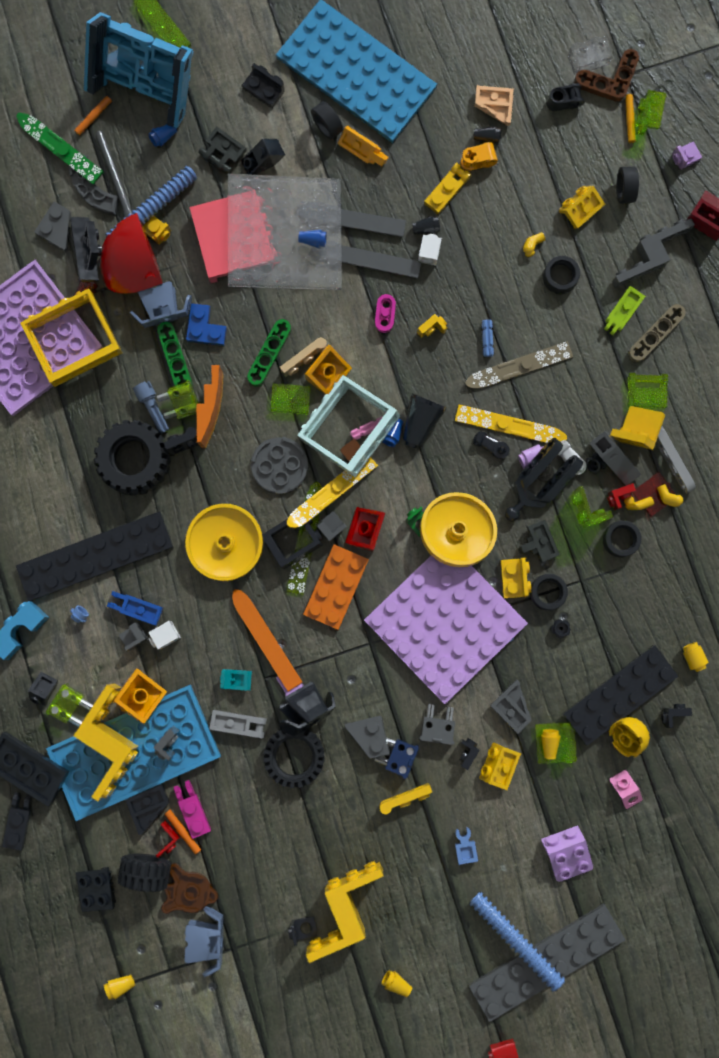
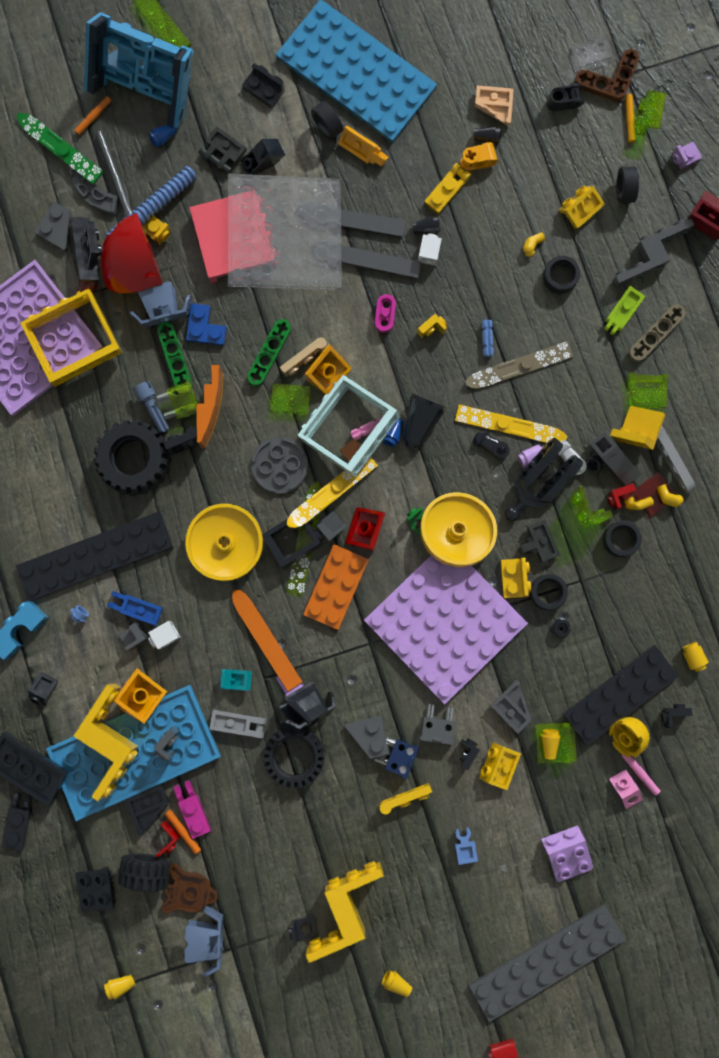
(64, 703): clear neon green piece -> none
(314, 238): blue cone -> none
(517, 942): medium blue piece -> none
(642, 774): none -> bright pink piece

